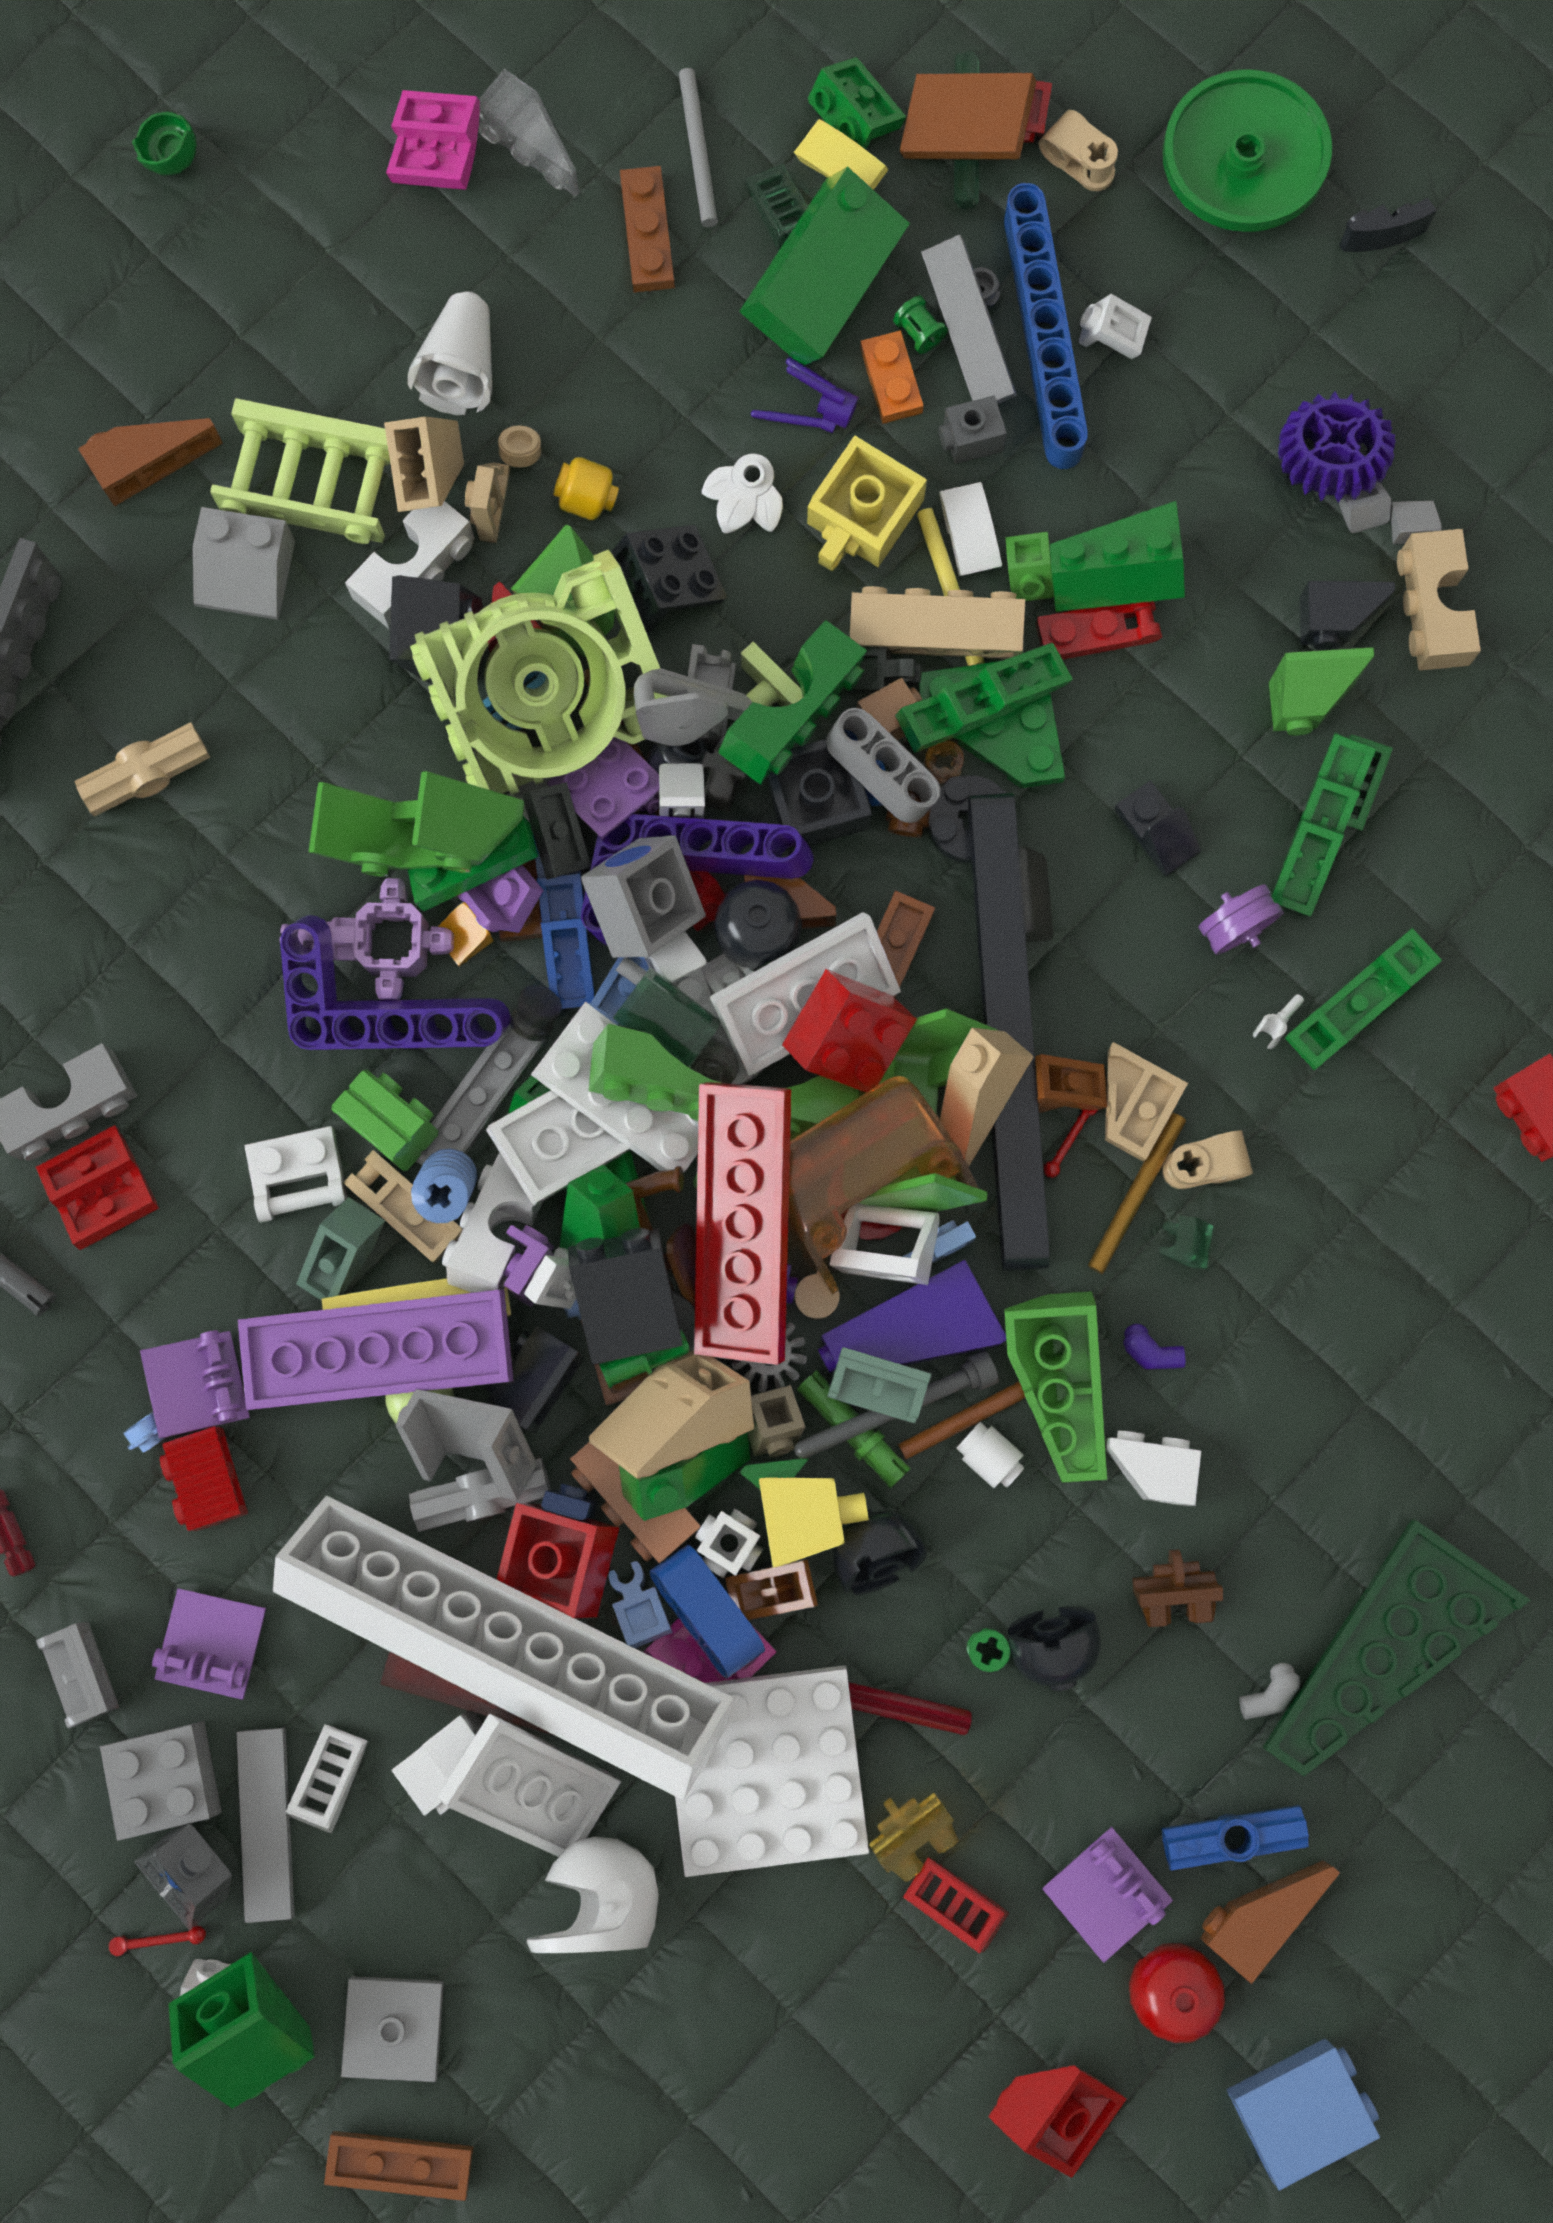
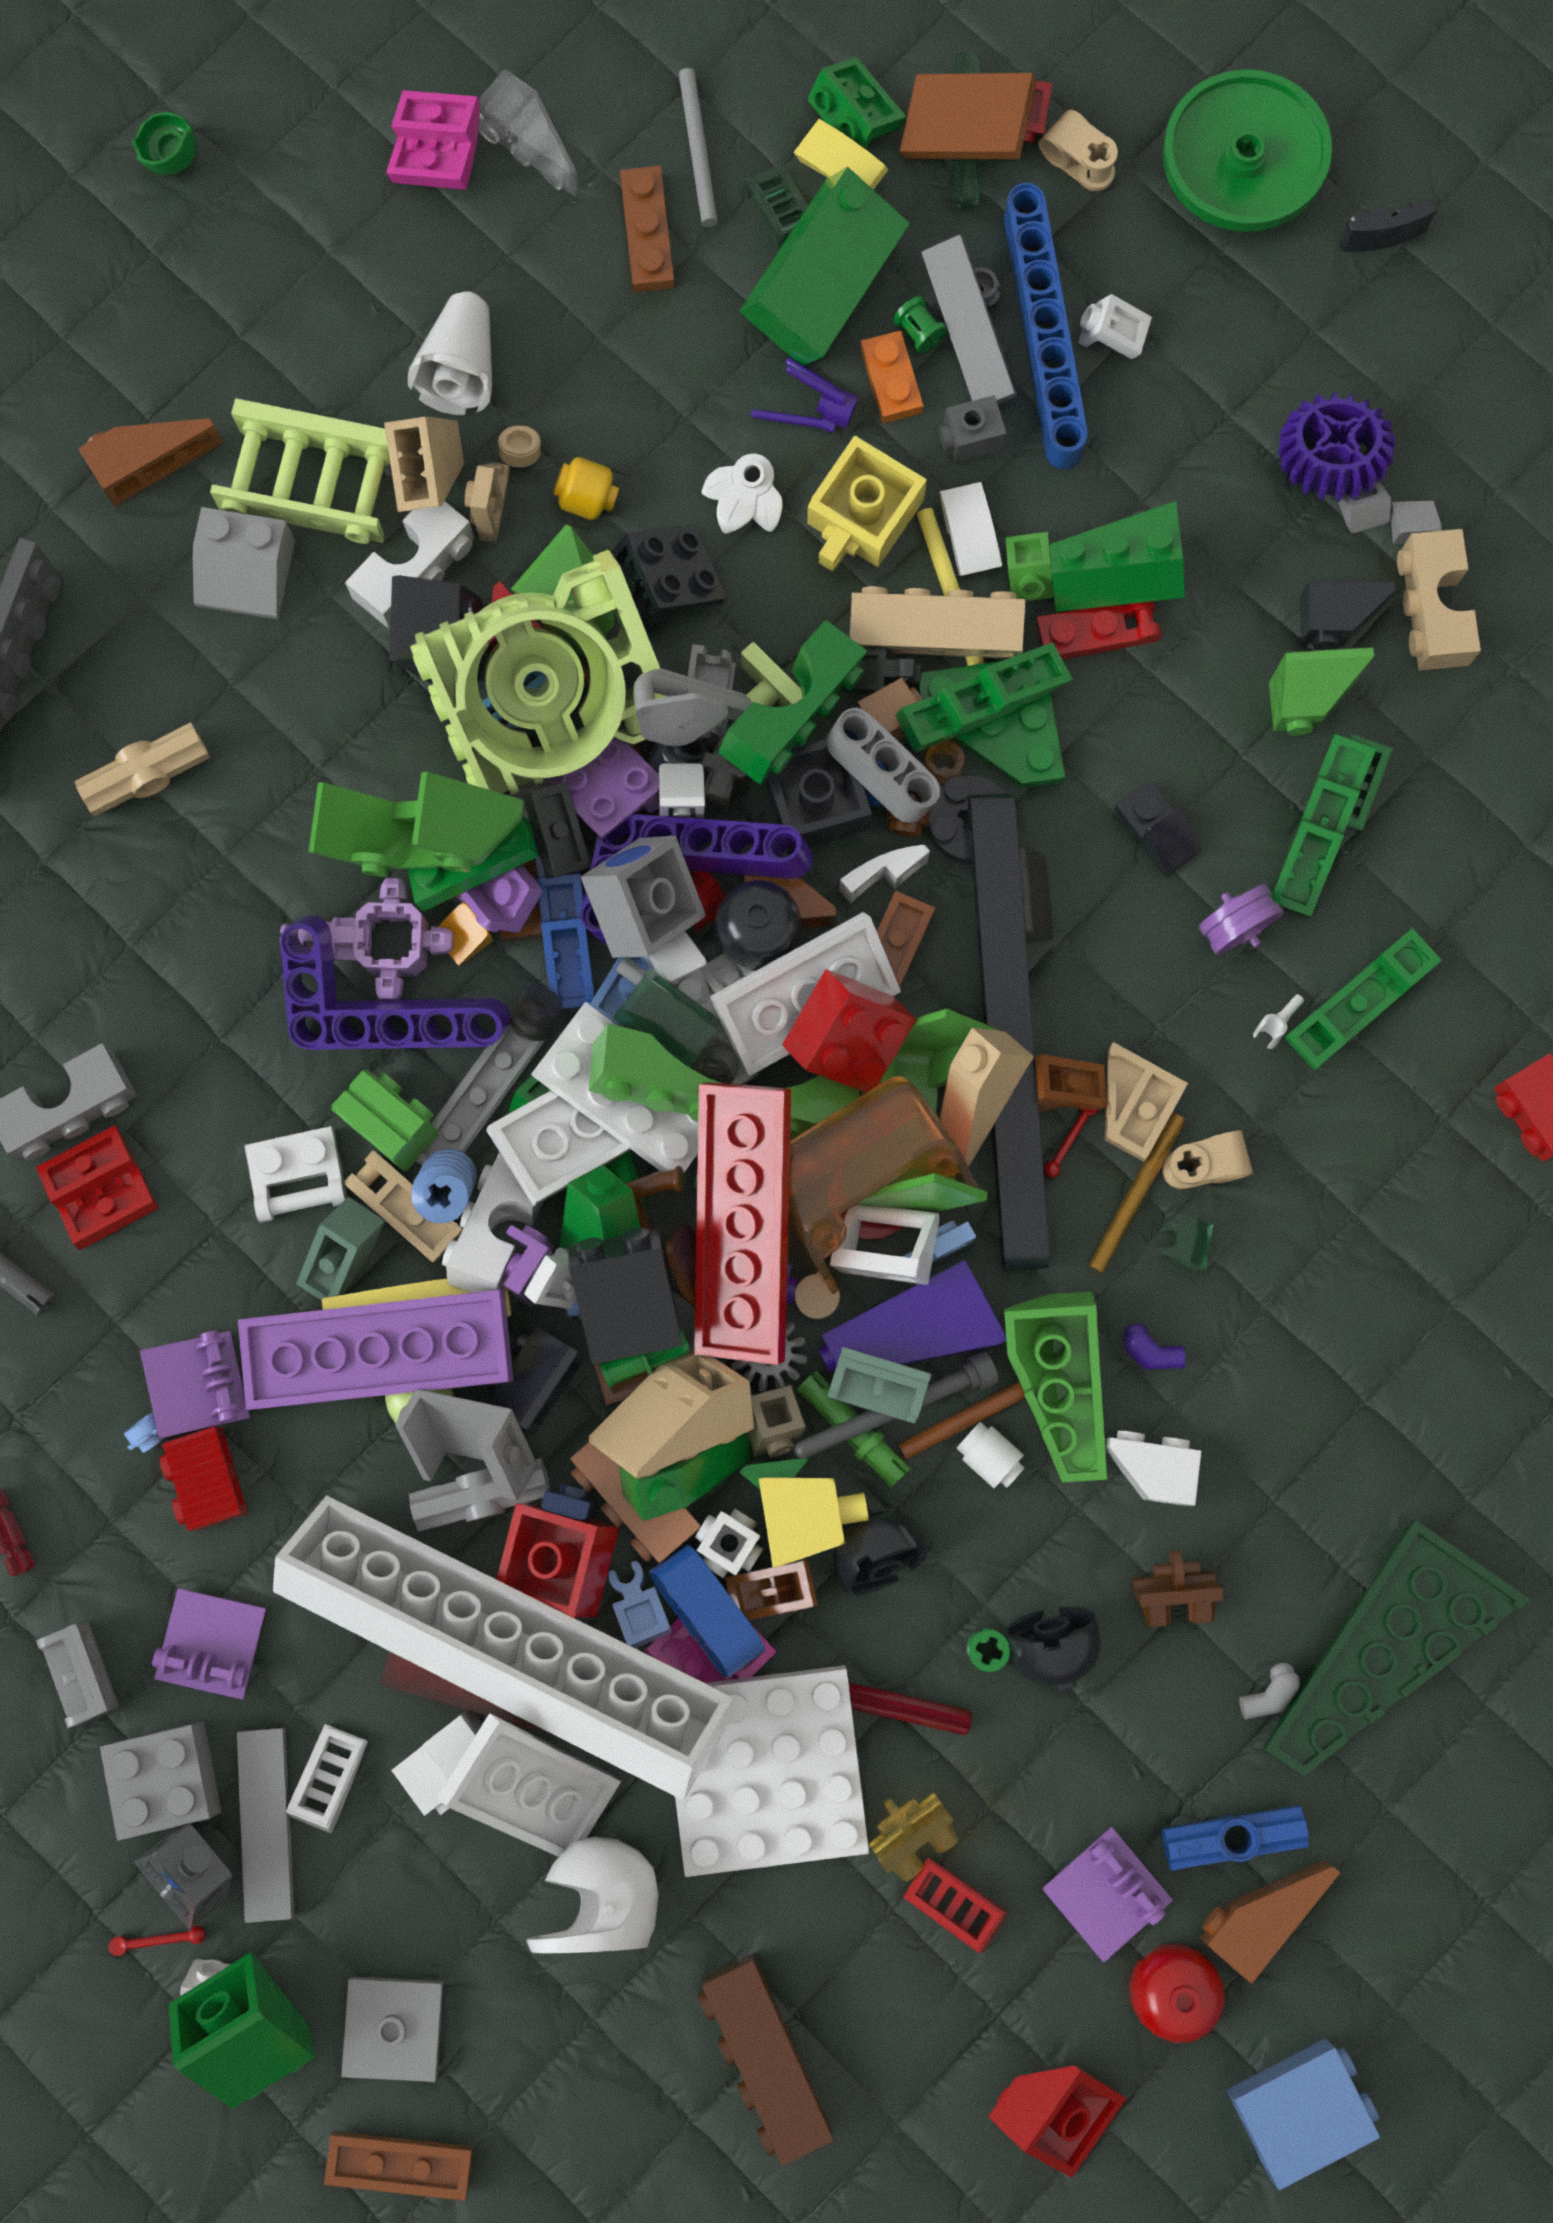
(766, 2060): none -> reddish brown brick
(893, 866): none -> white slope

